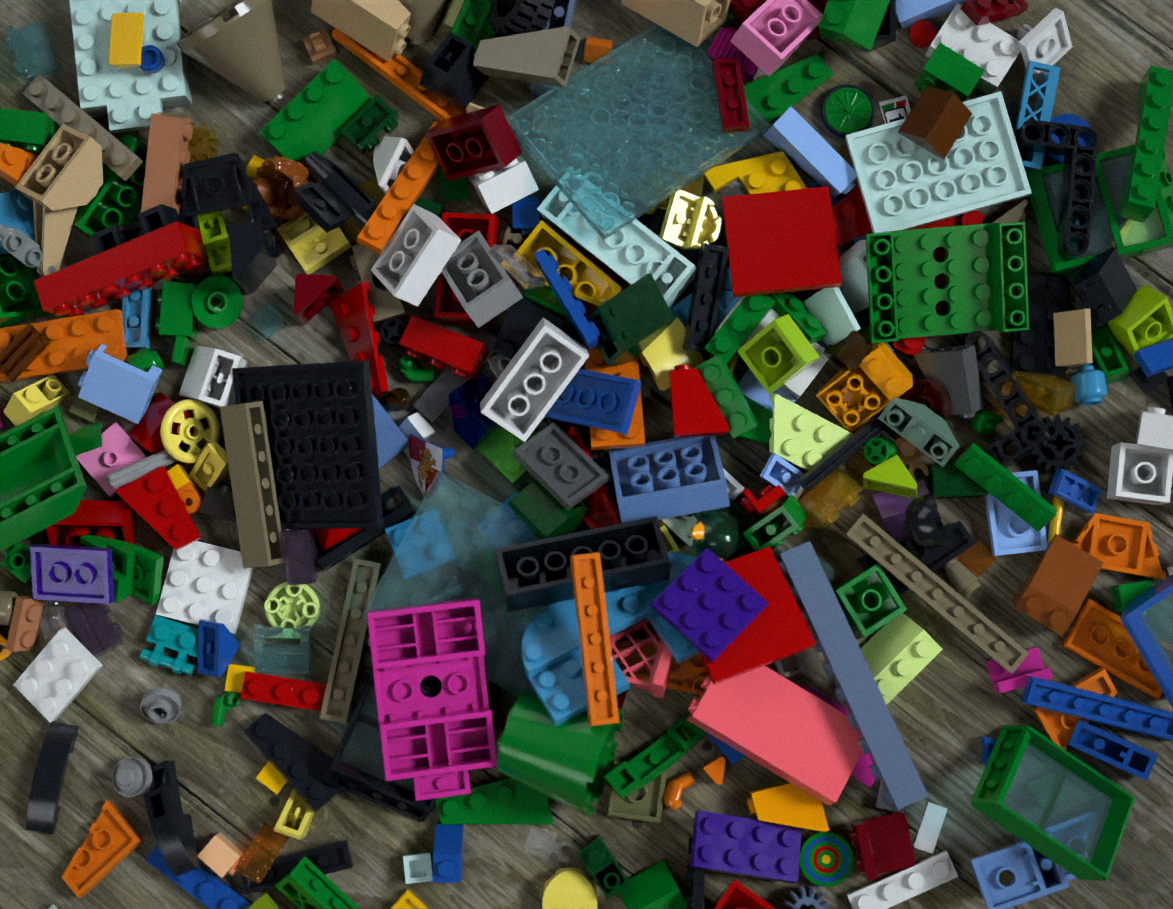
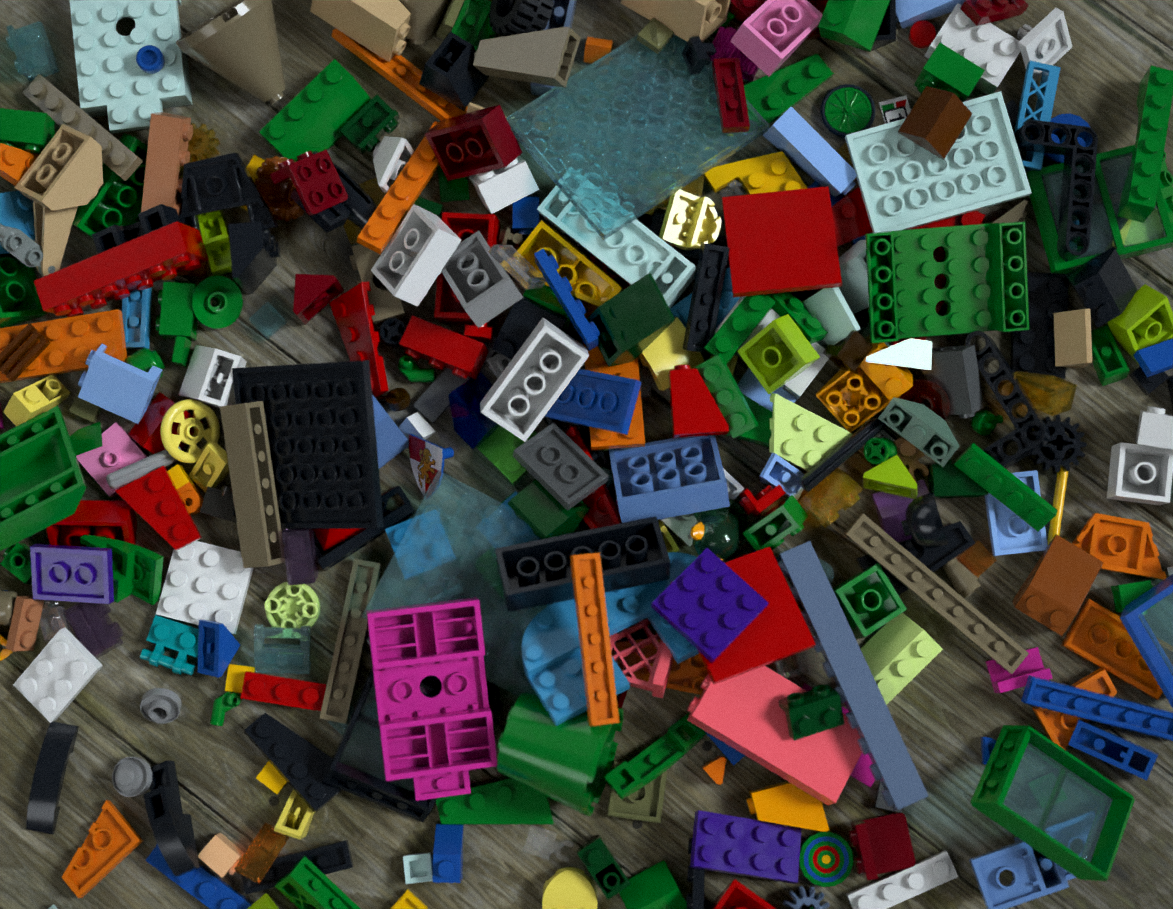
(126, 40): yellow slope -> none
(311, 243): light yellow slope -> none
(314, 180): none -> dark red bracket
(319, 46): medium nougat tile -> none
(482, 333): none -> red plate
(655, 35): none -> olive tile
(674, 790): orange arm -> none
(697, 54): none -> black tile
(812, 711): none -> dark green bracket
(908, 353): none -> sticker
(930, 828): white sticker -> none
(1074, 491): blue plate -> none
(1090, 386): dark azure head -> none

